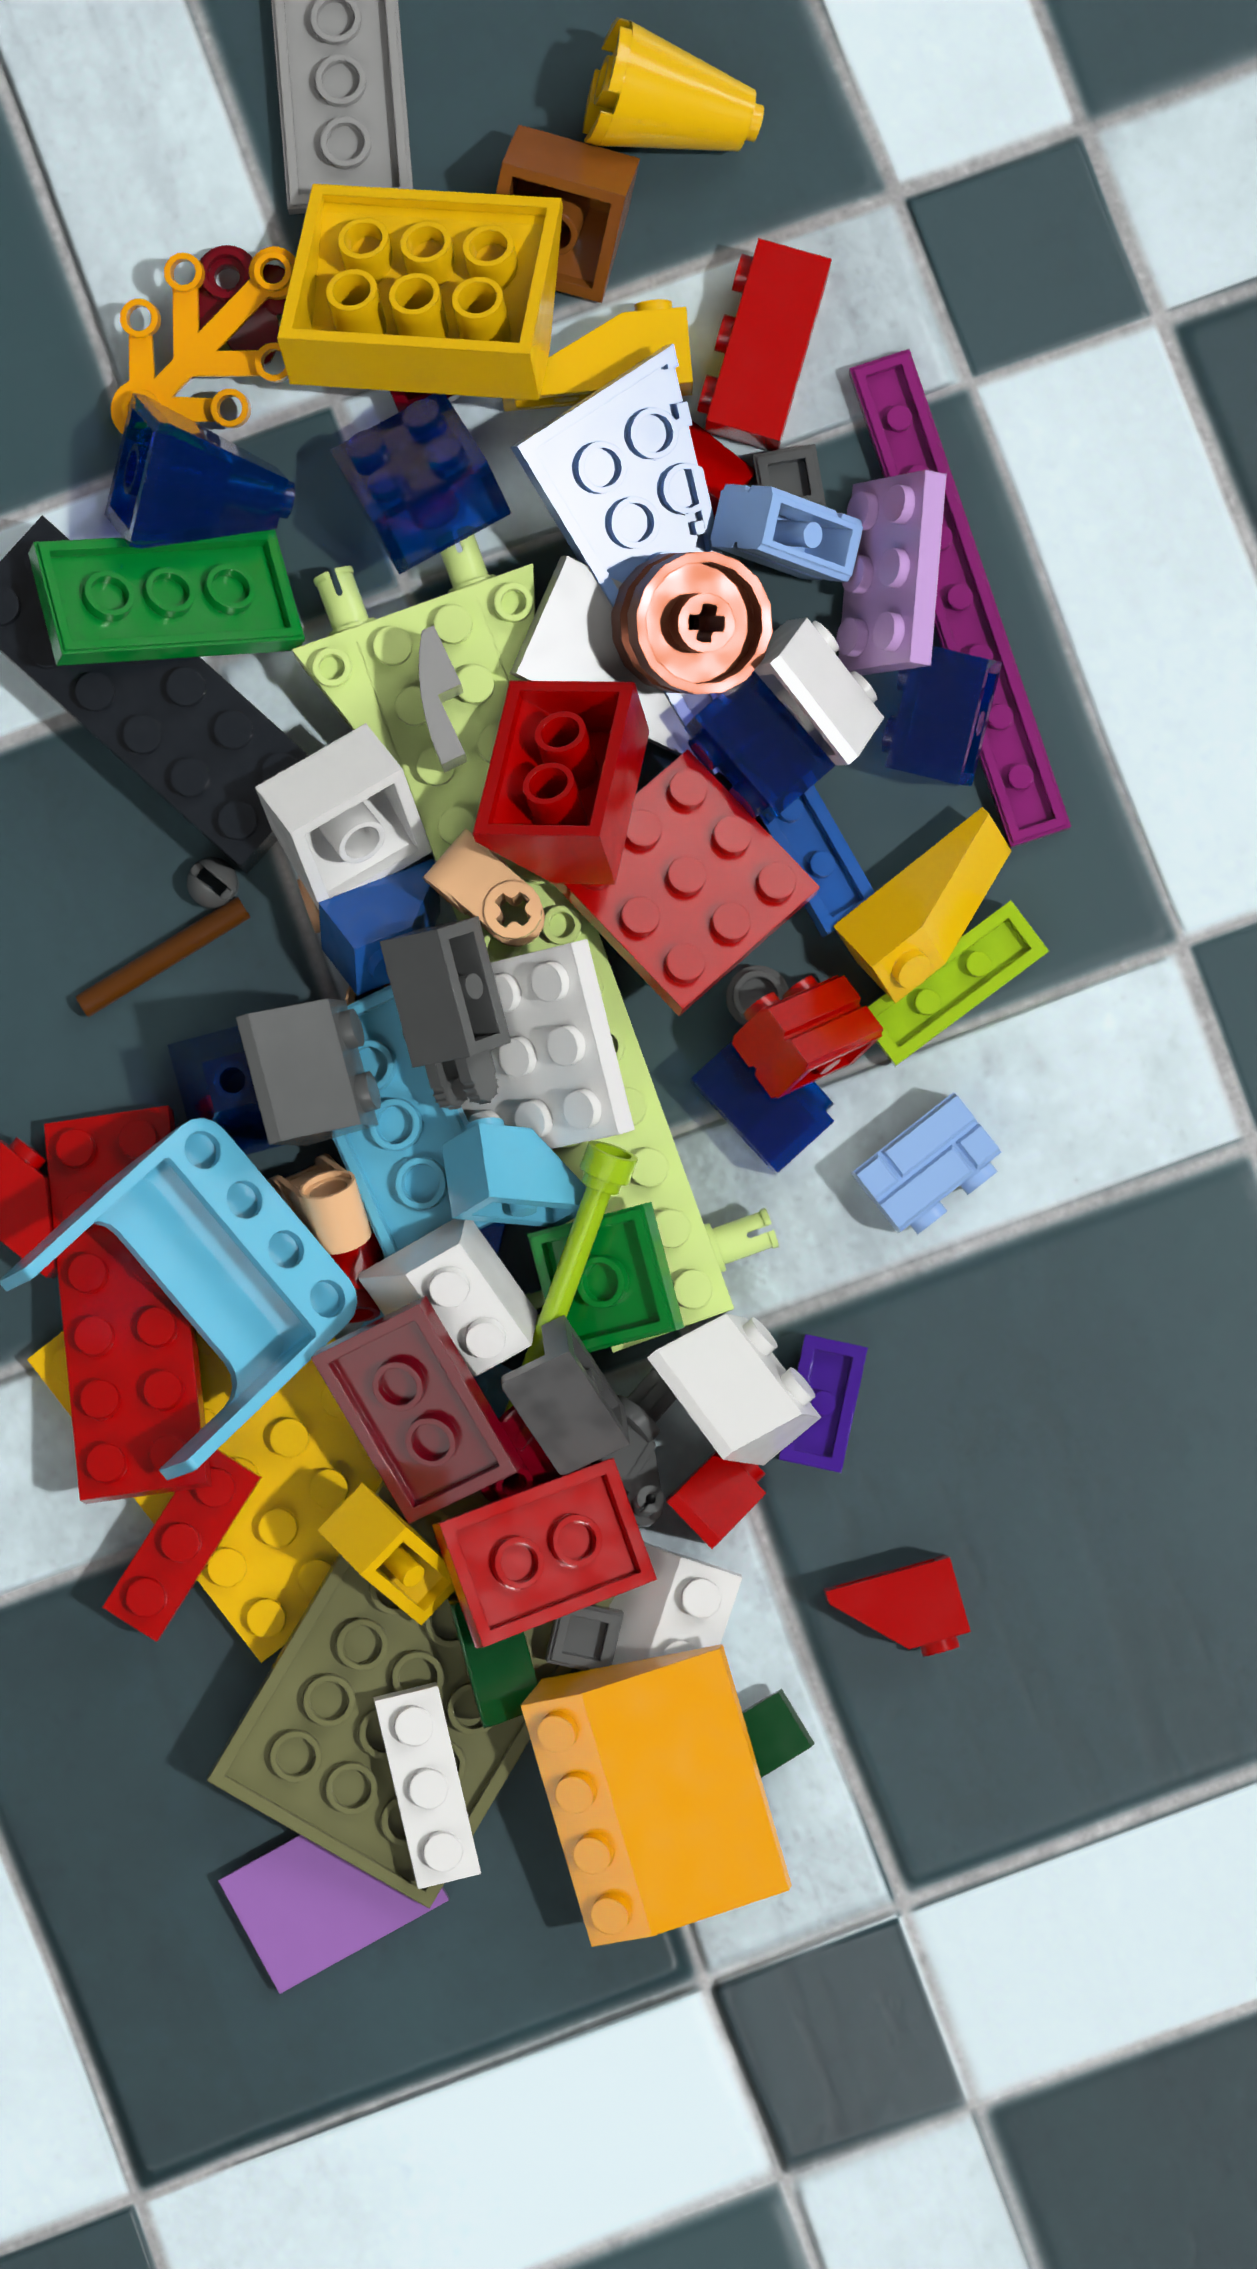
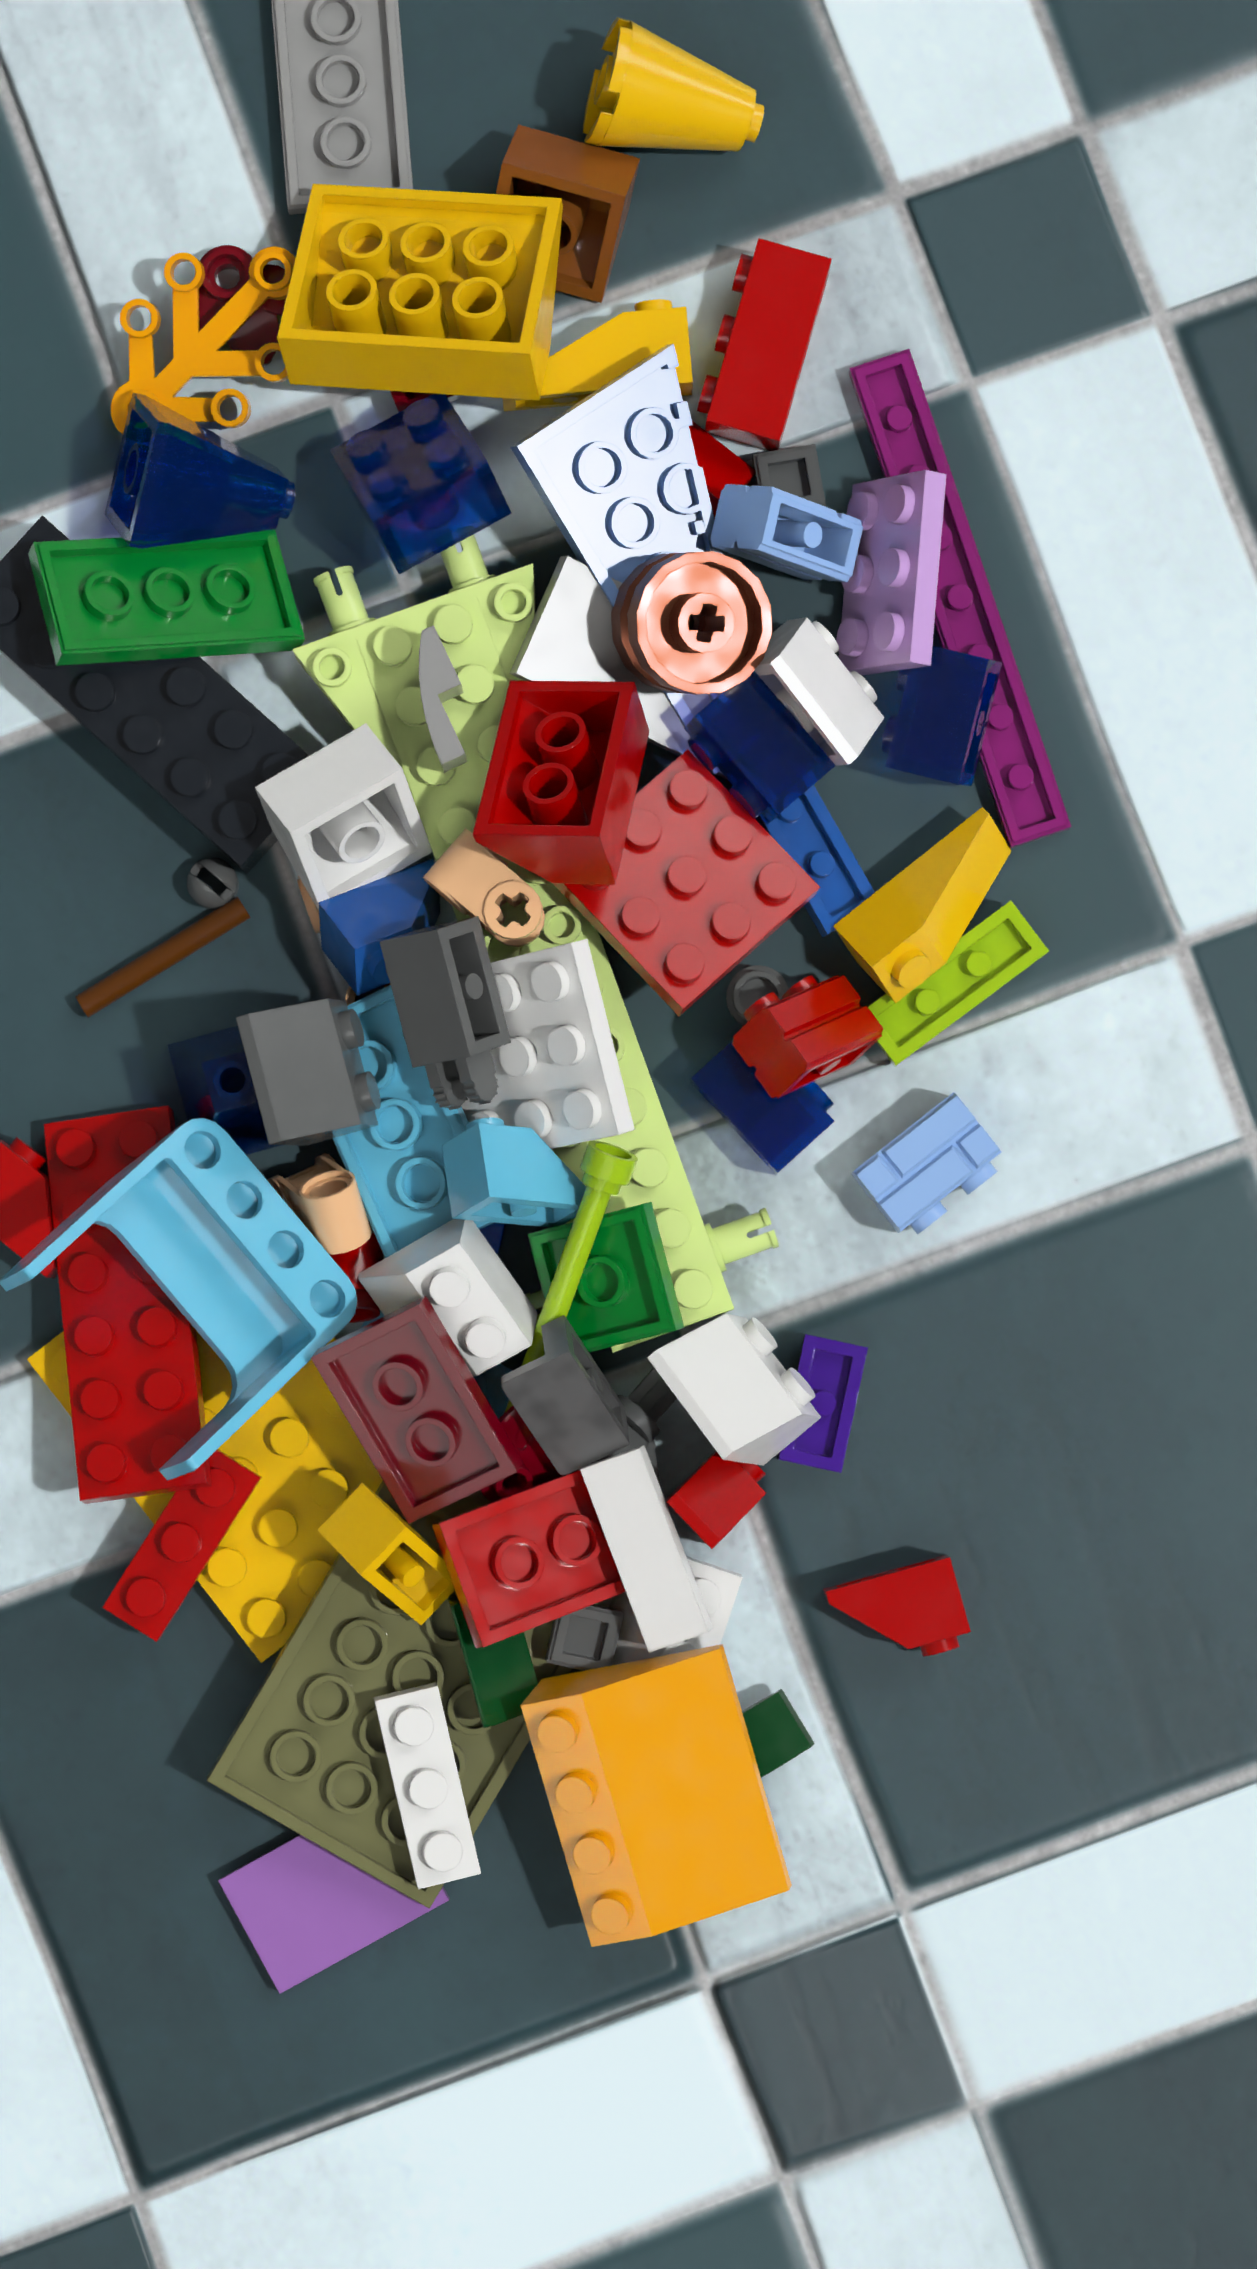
(646, 1548): none -> white tile

